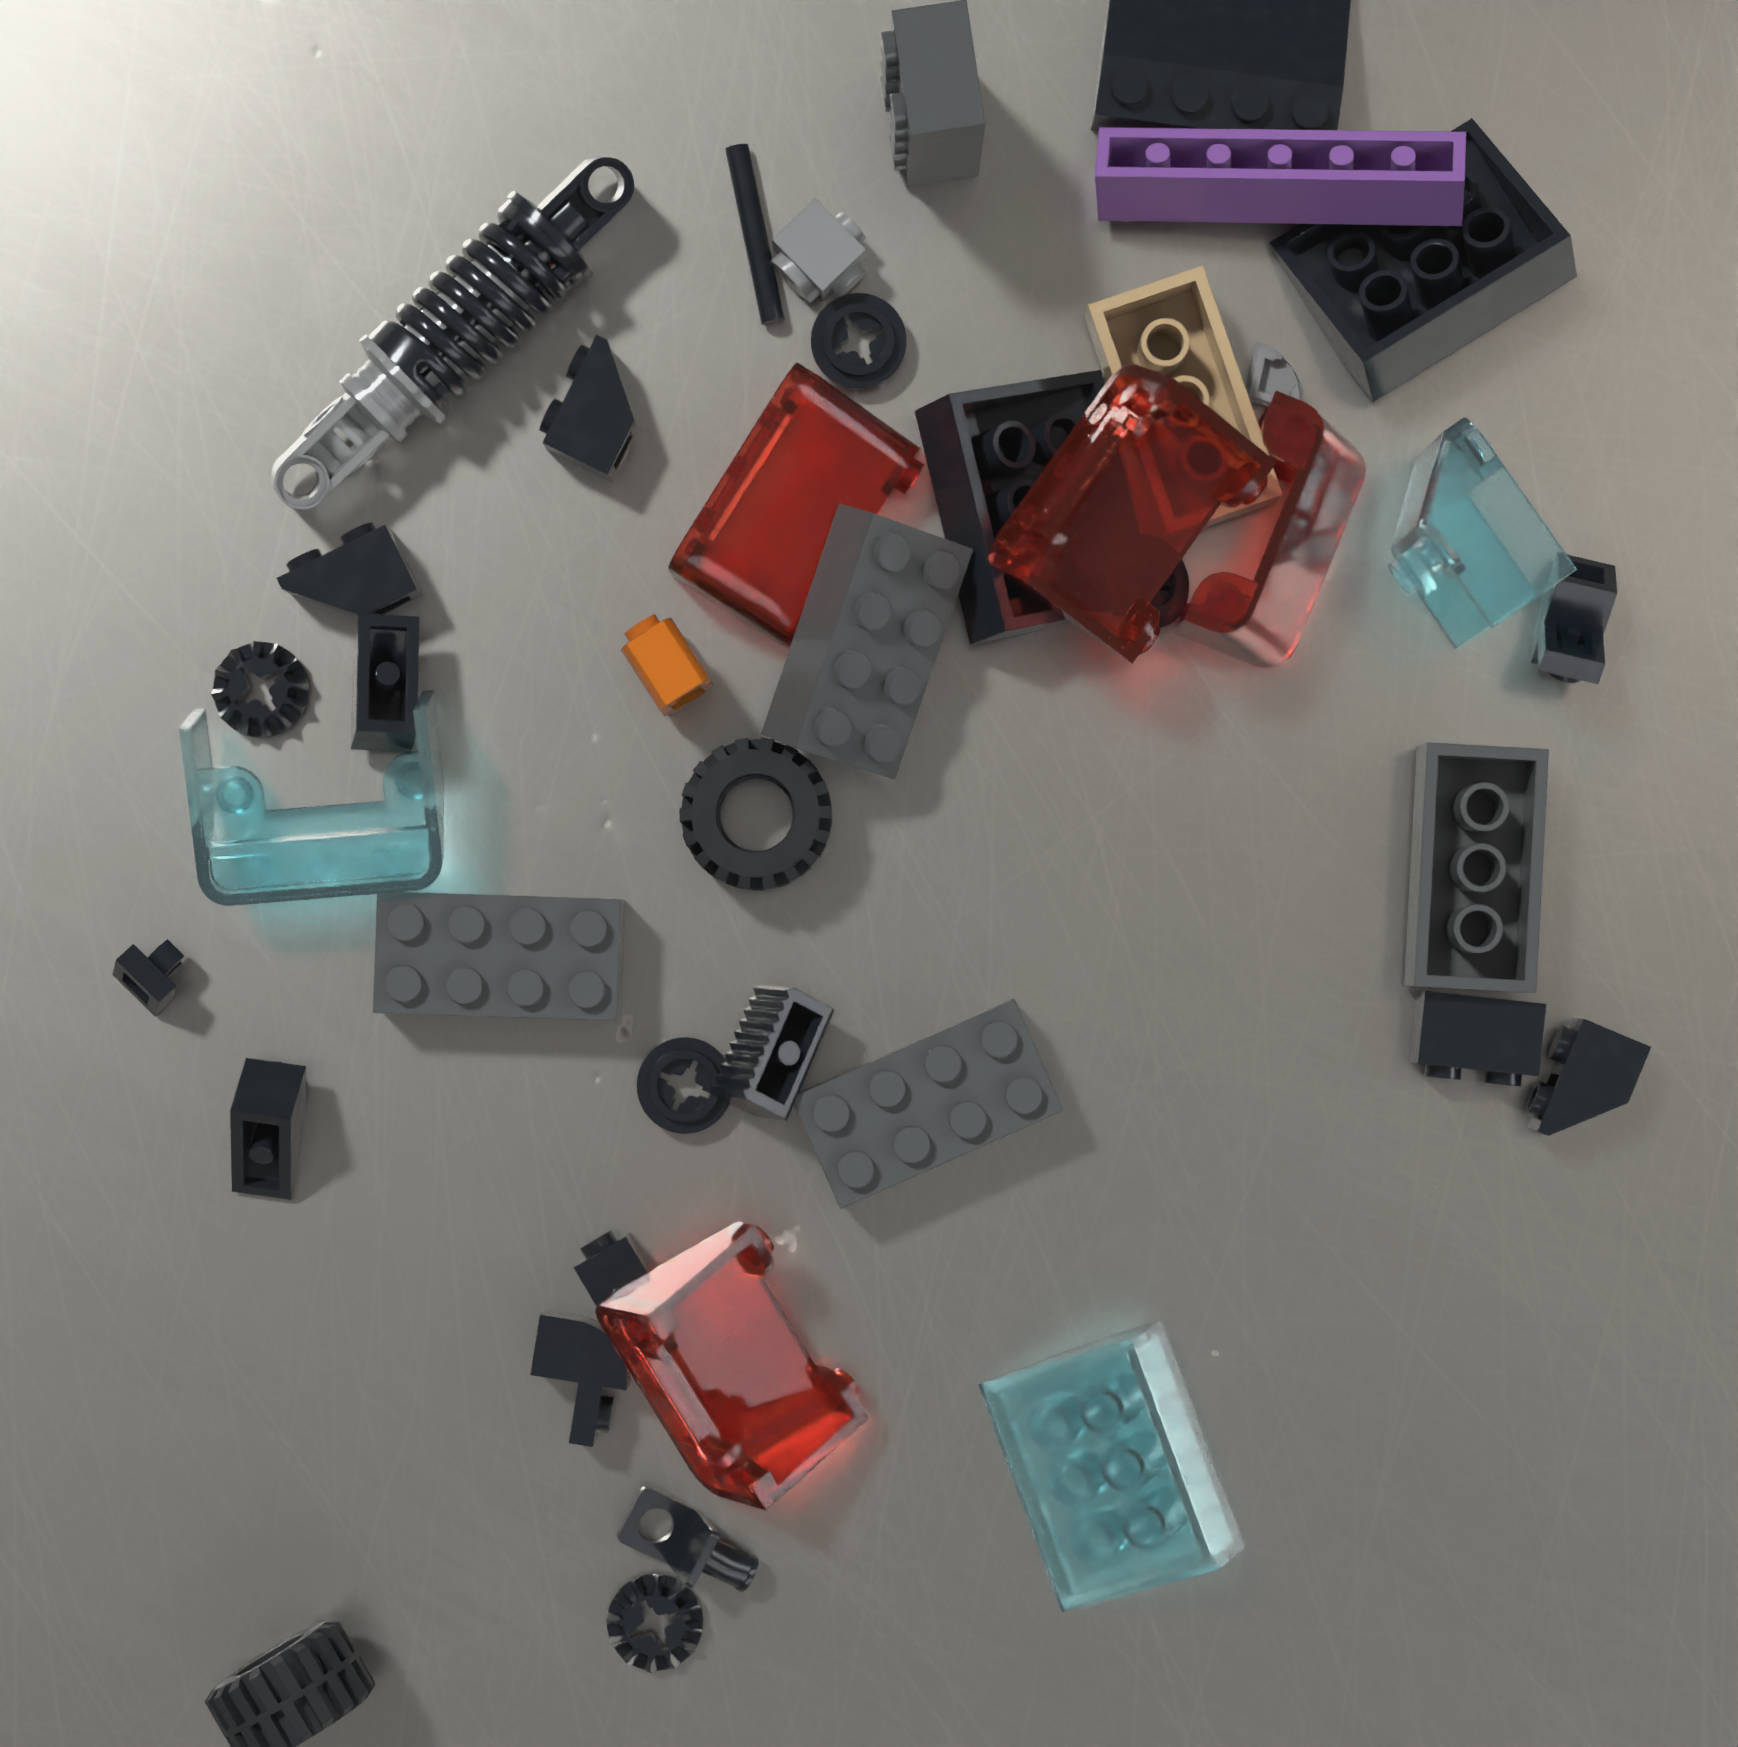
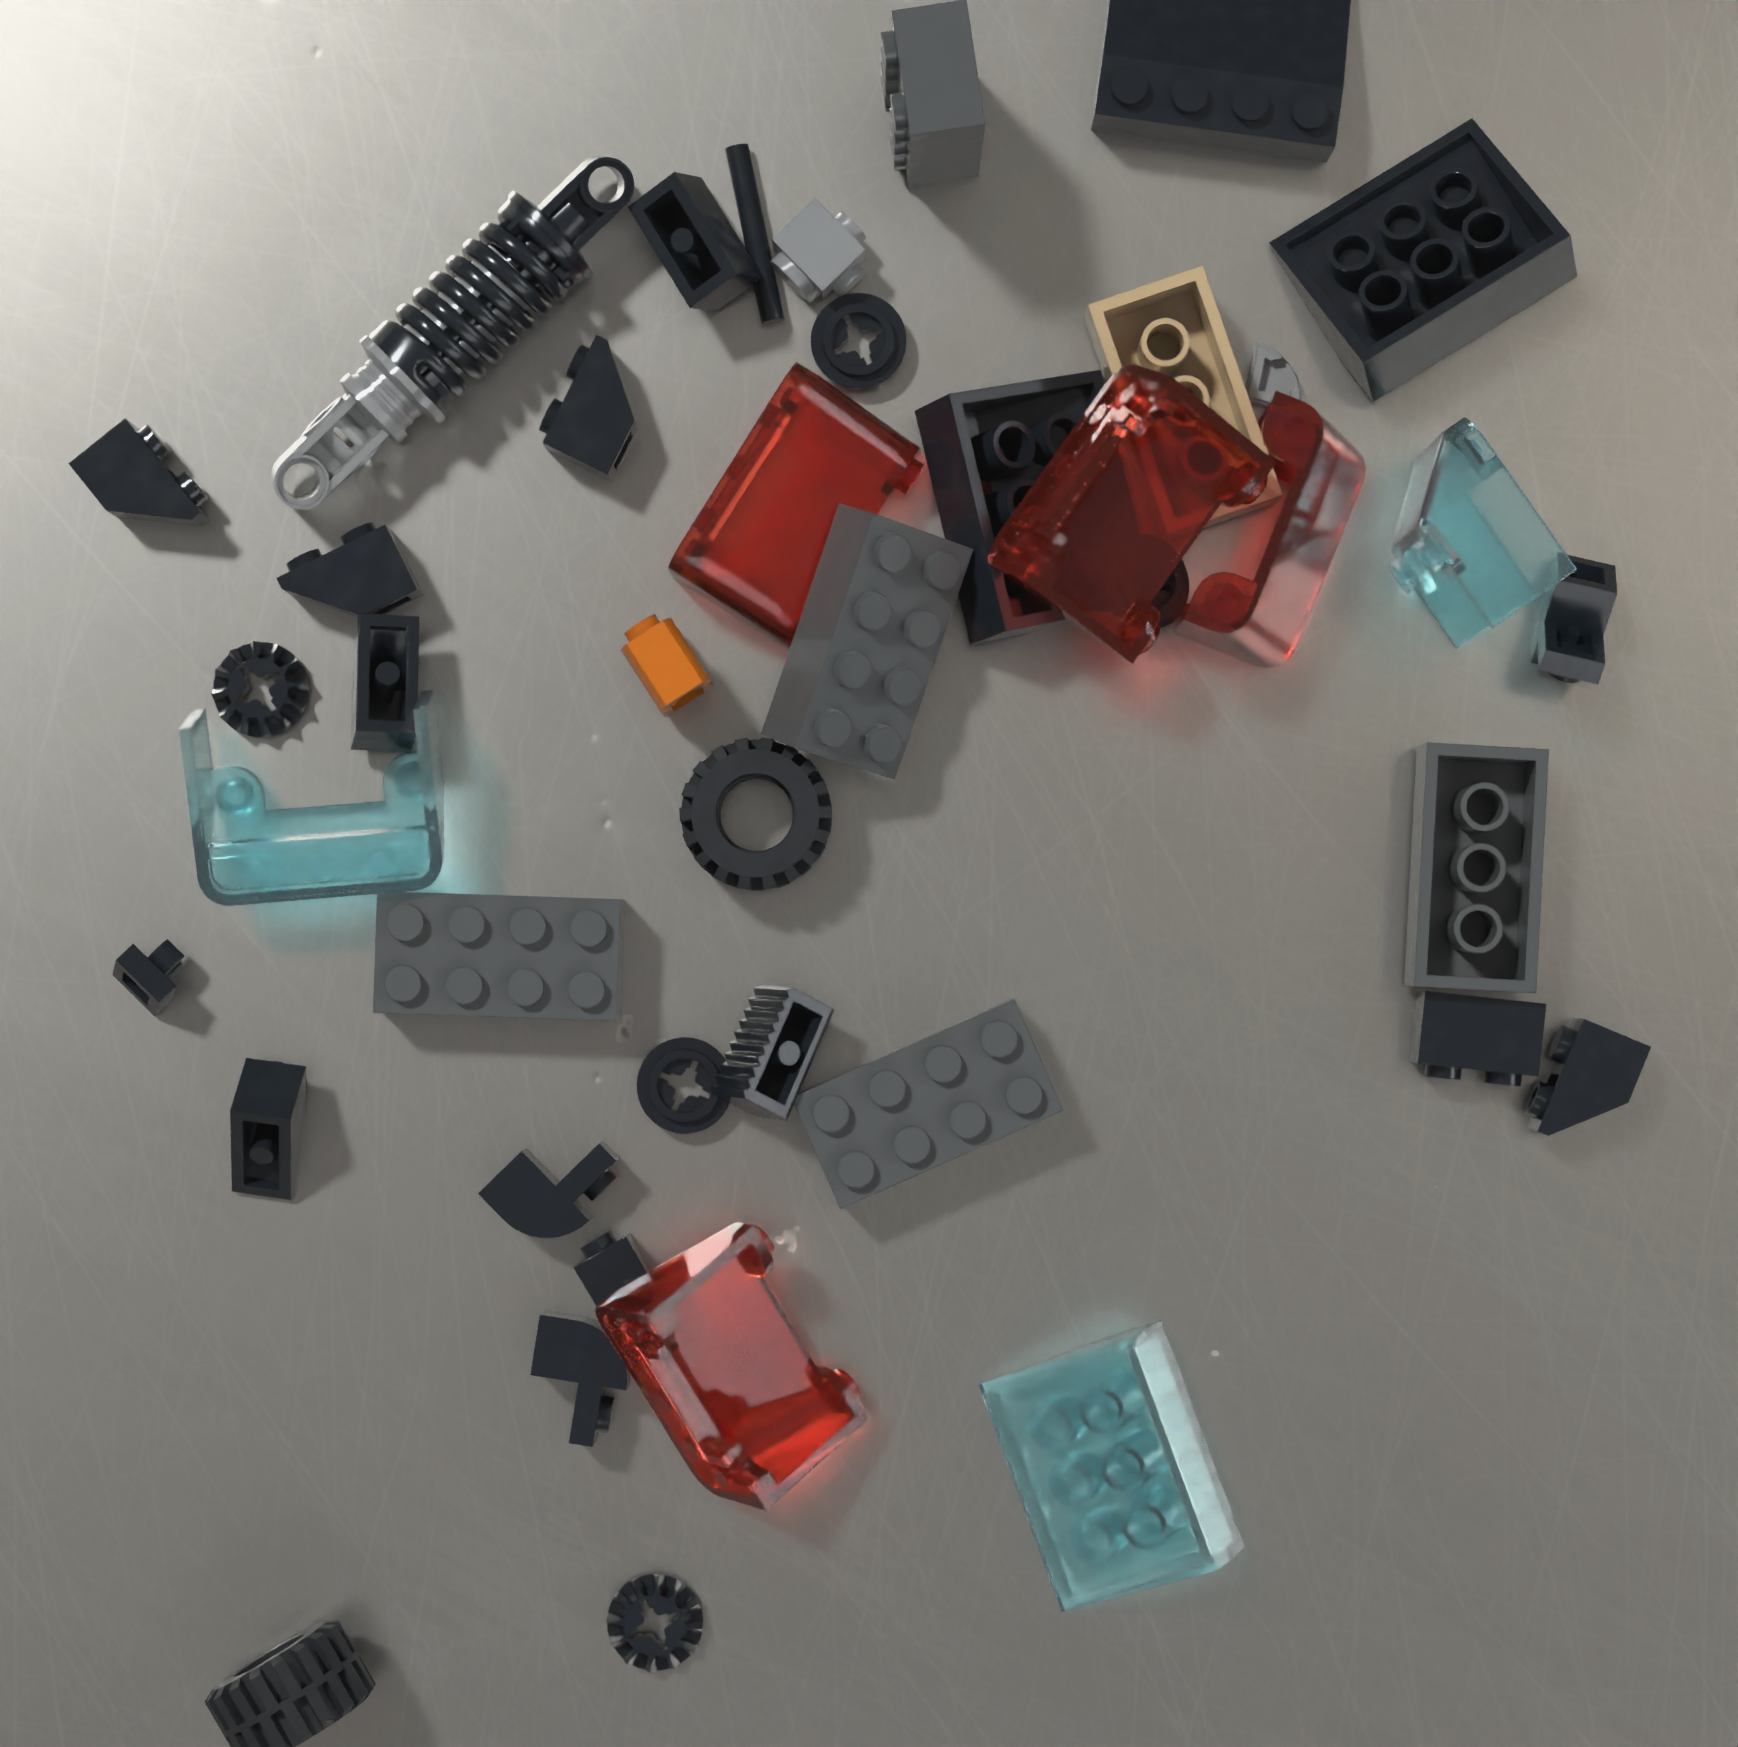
(134, 481): none -> black slope
(539, 1204): none -> black brick
(690, 1544): black bracket -> none
(695, 242): none -> black brick
(1280, 176): medium lavender brick -> none

